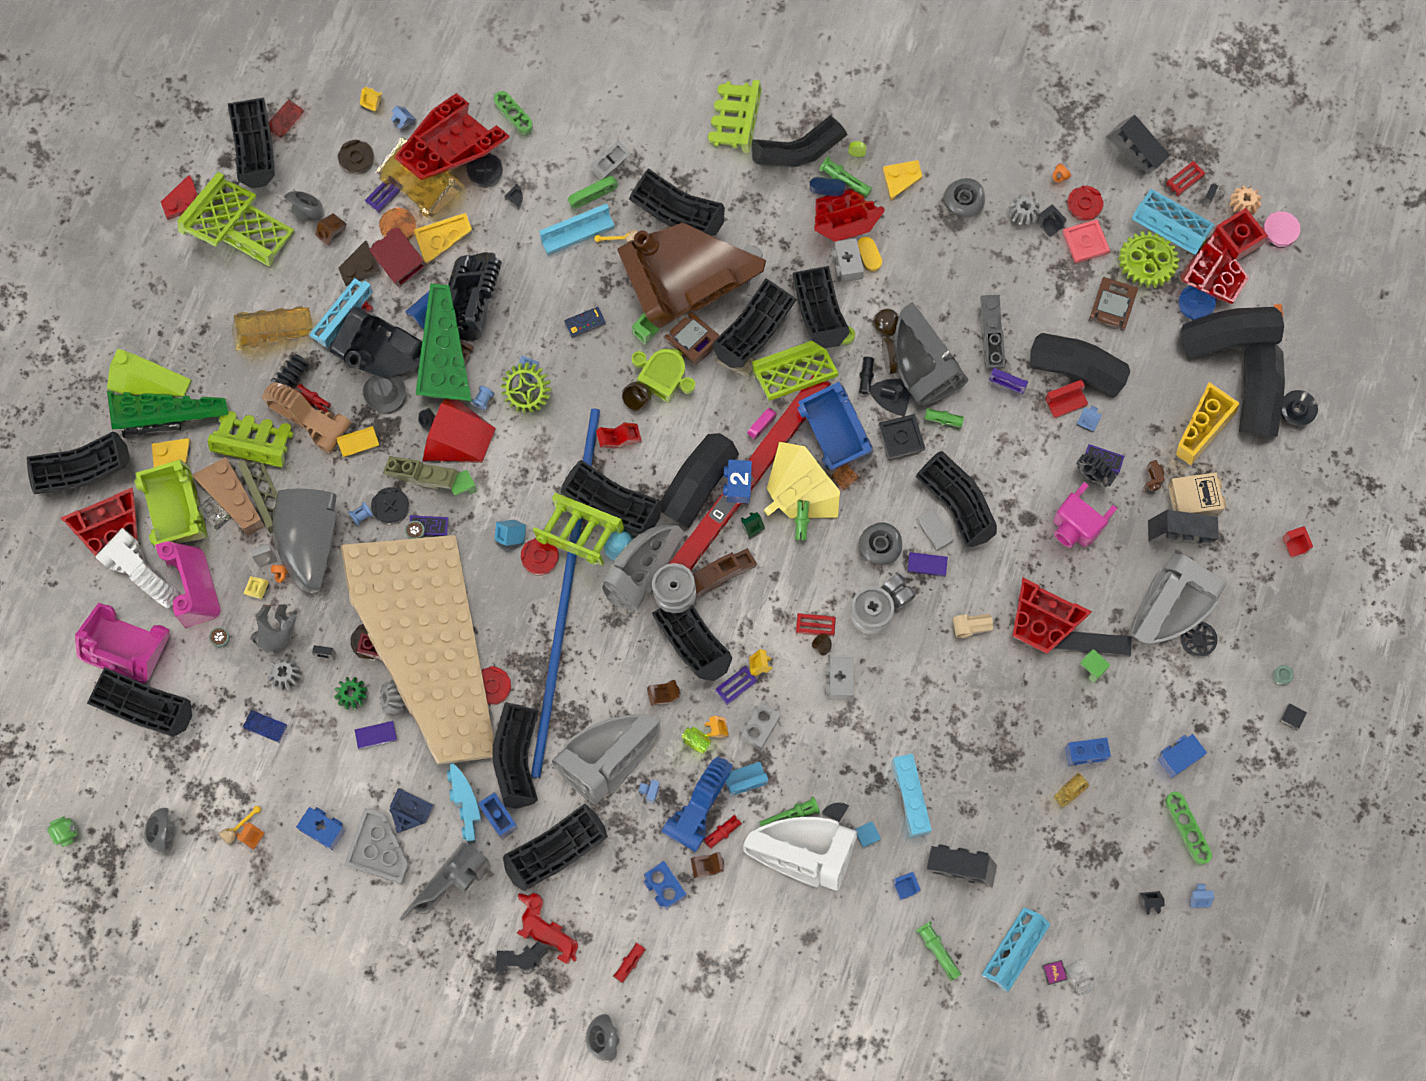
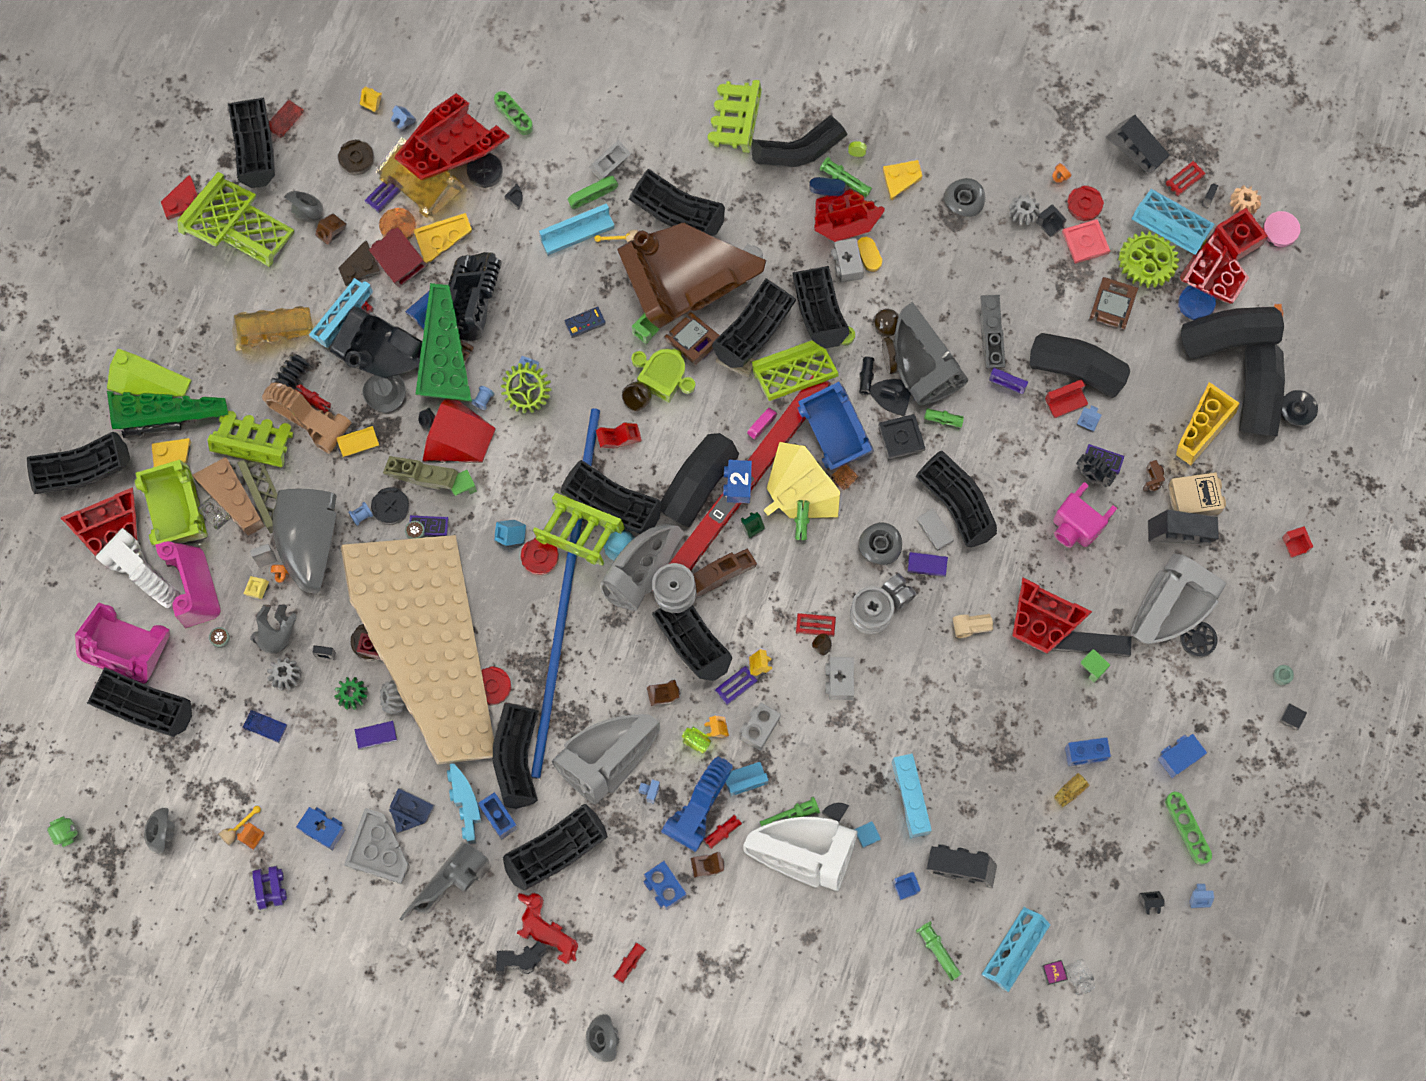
(278, 894): none -> dark purple brick

